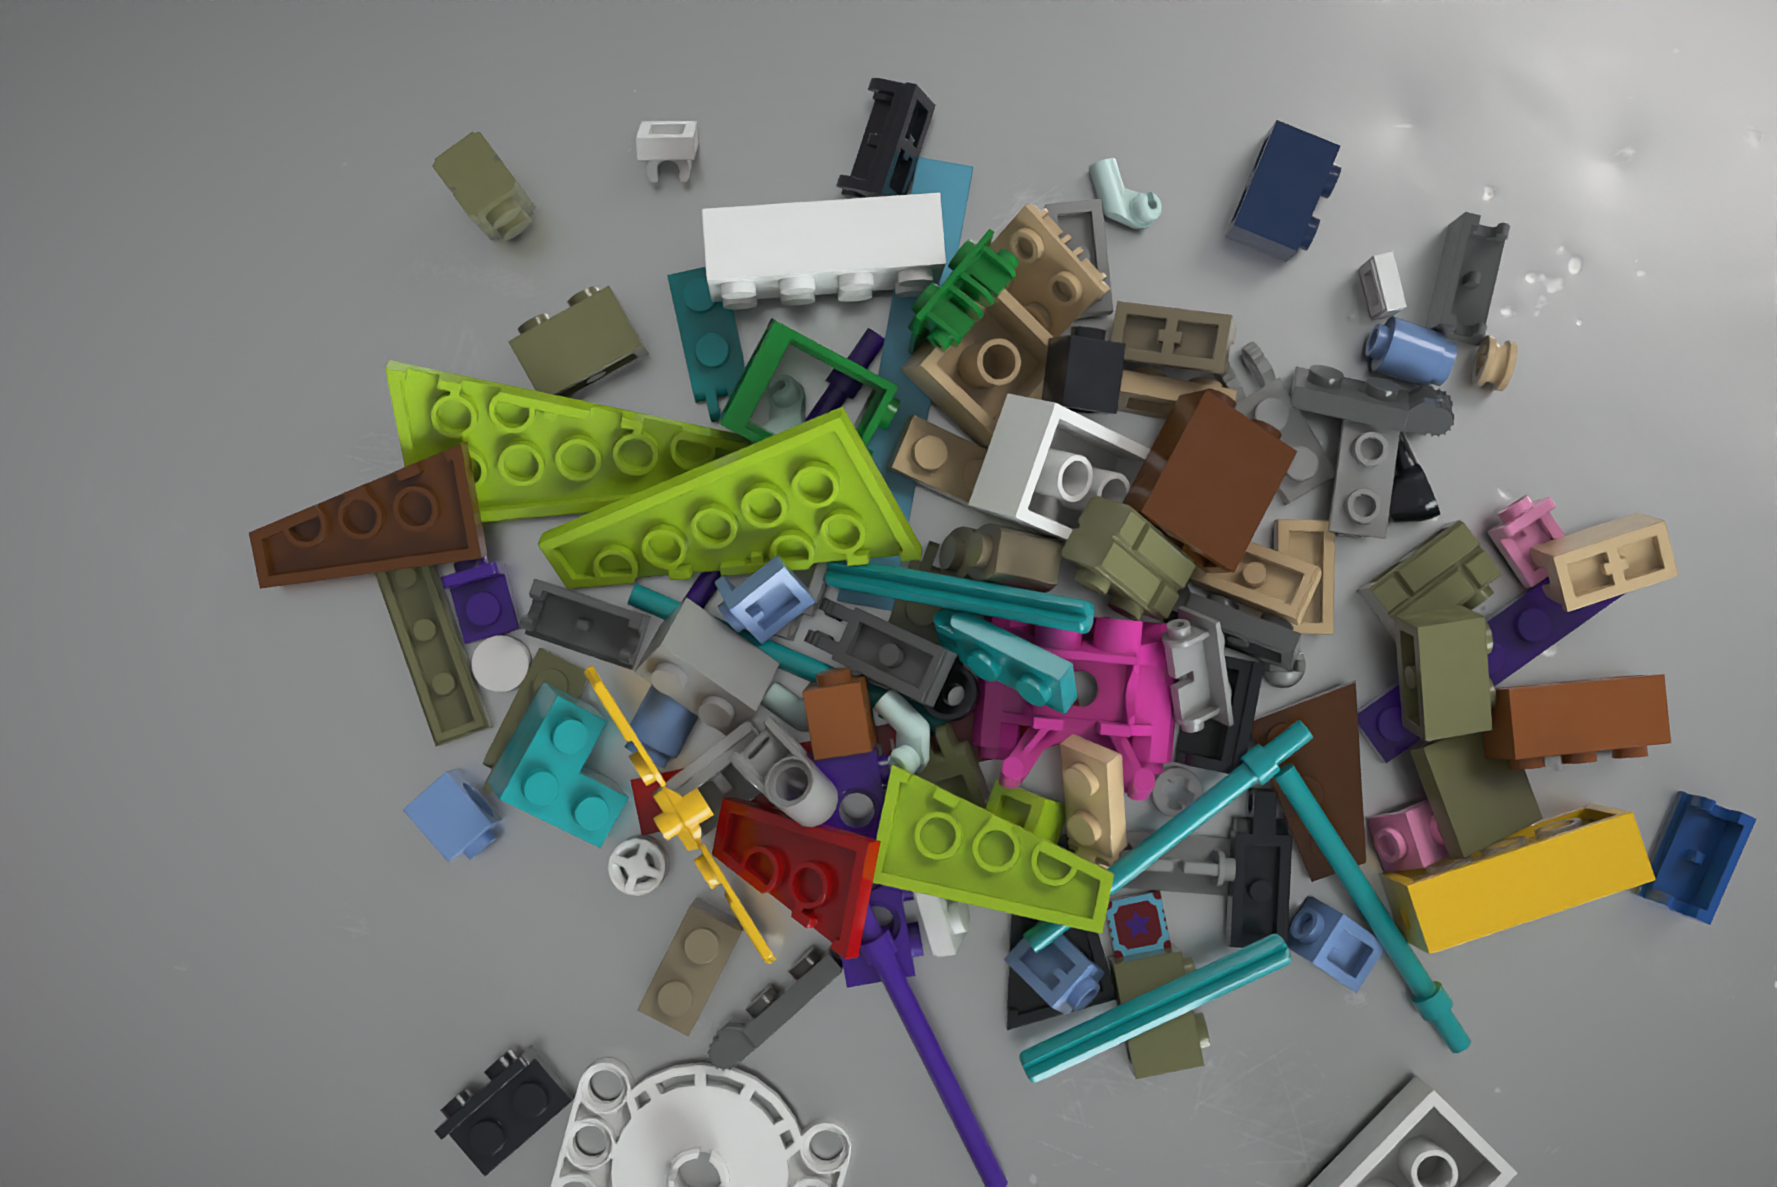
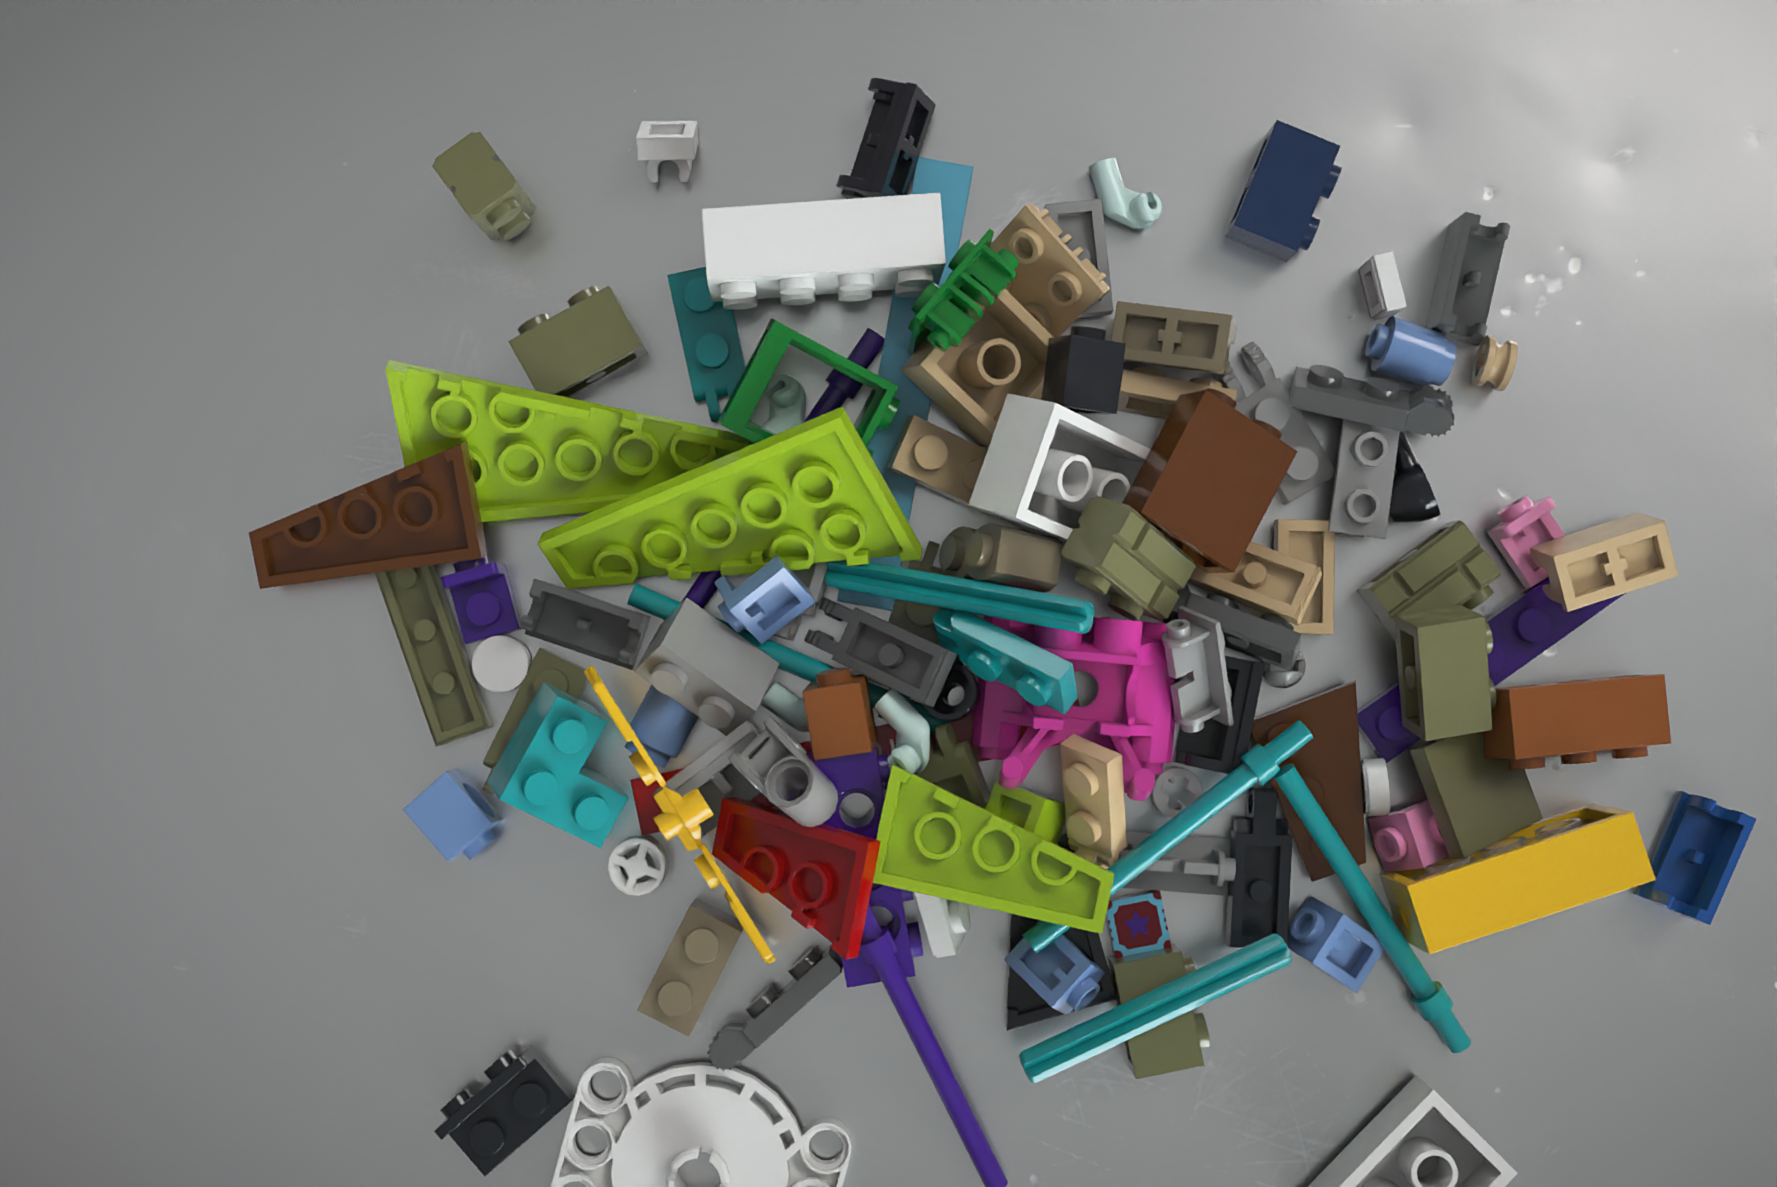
(1375, 787): none -> white tile

